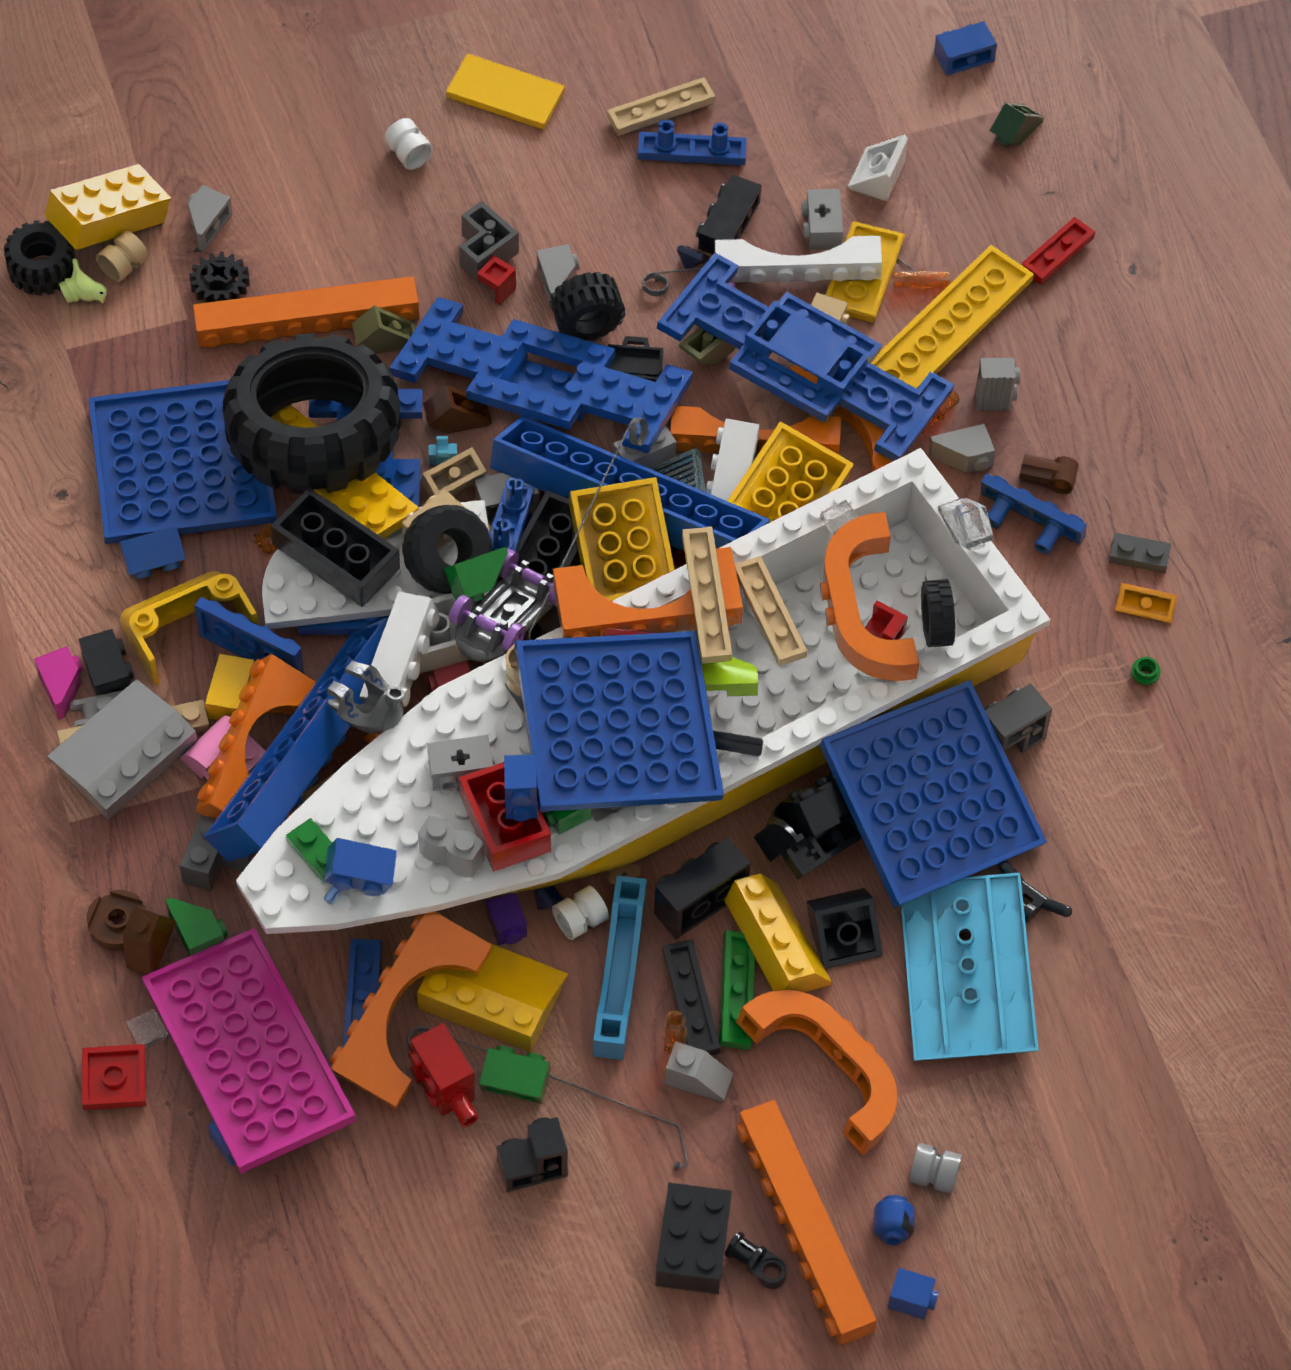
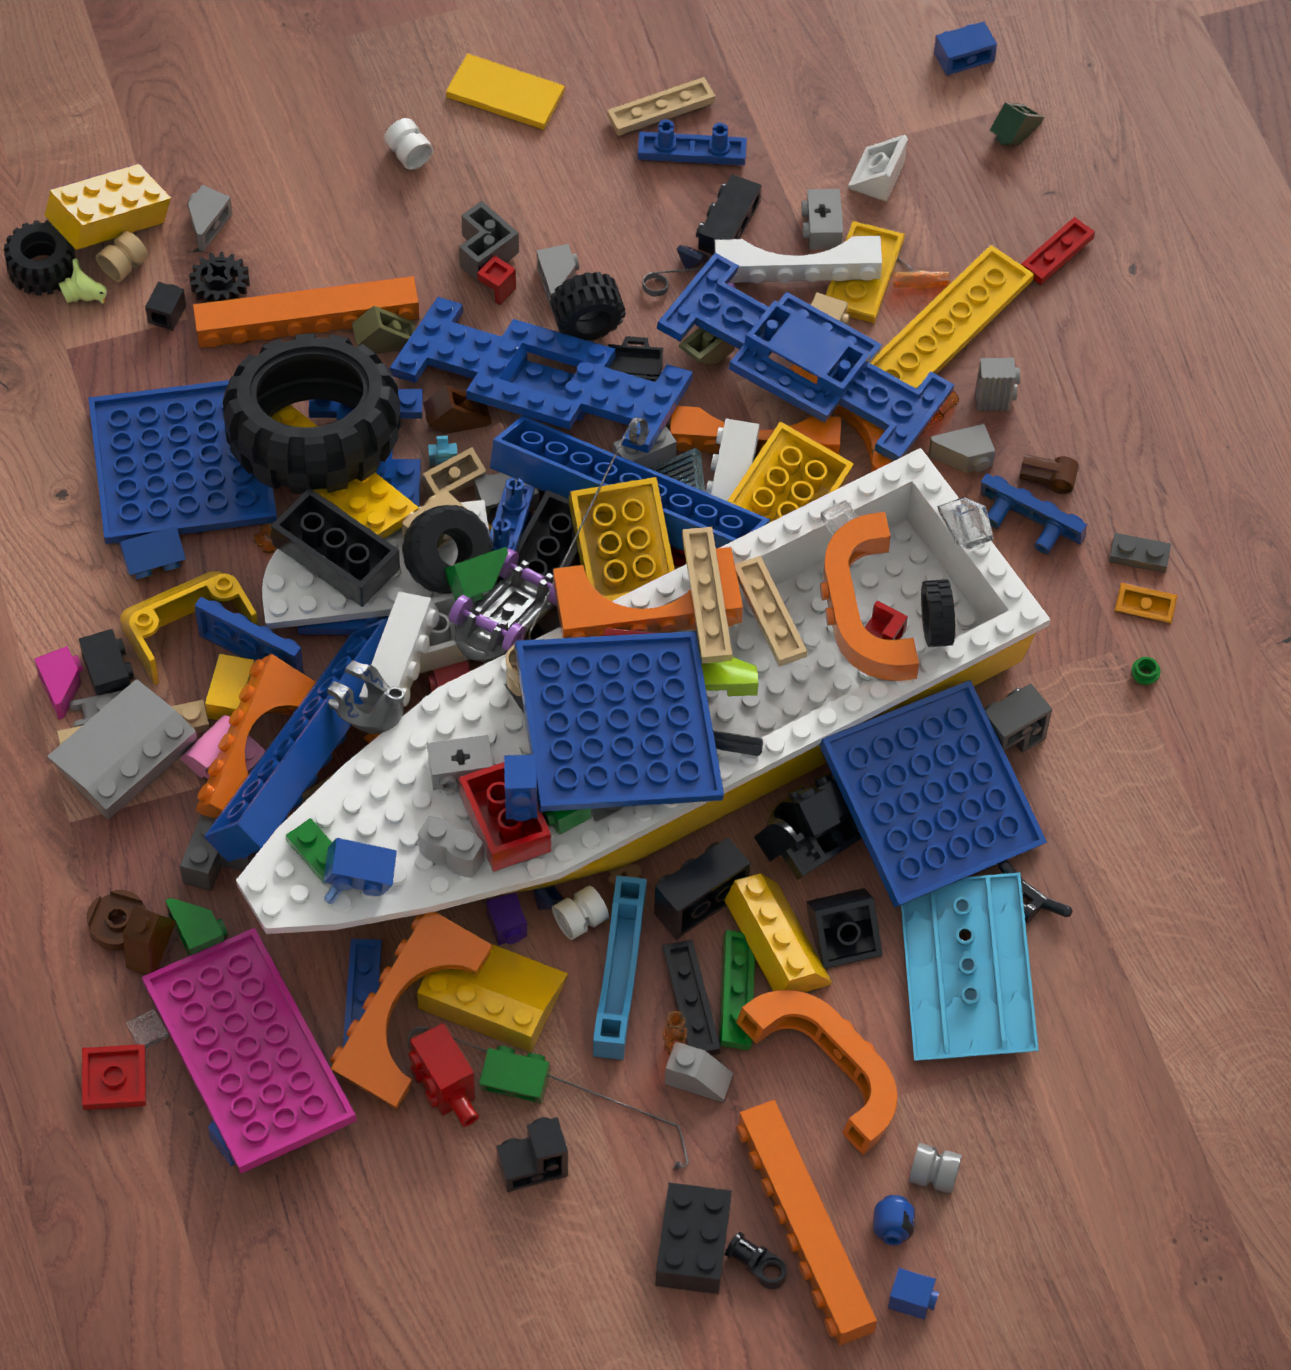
(165, 305): none -> black brick

